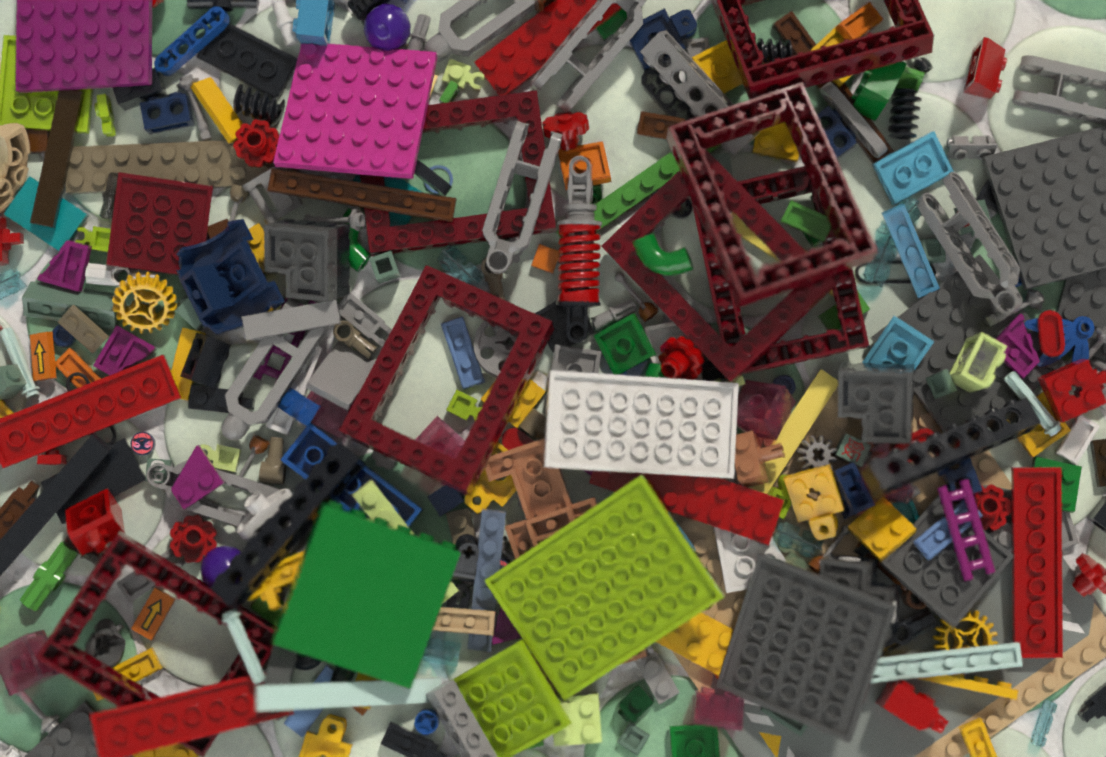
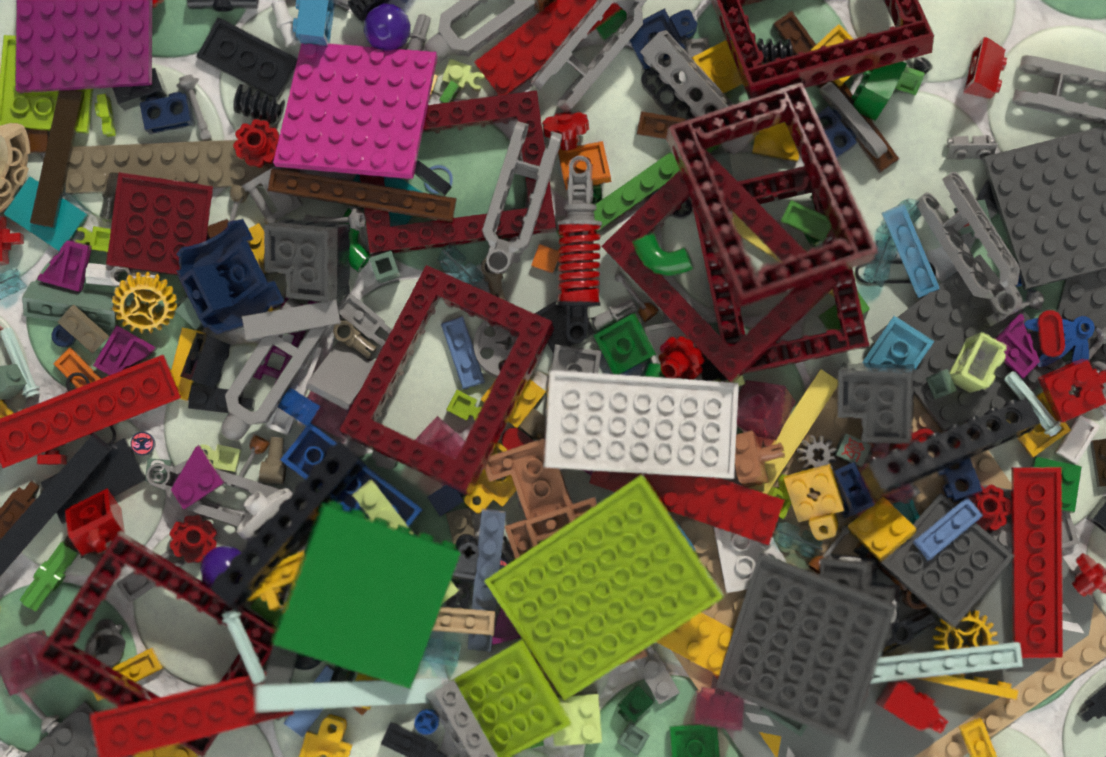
(43, 356): orange tile -> none
(153, 613): orange tile -> none
(194, 44): blue beam -> none
(217, 108): yellow tile -> none
(786, 381): dark blue tile -> none
(860, 22): orange tile -> none
(903, 114): black piece -> none
(912, 168): medium azure tile -> none
(933, 250): sand green tile -> none
(953, 522): magenta bar -> none
(1044, 723): clear light blue axle -> none

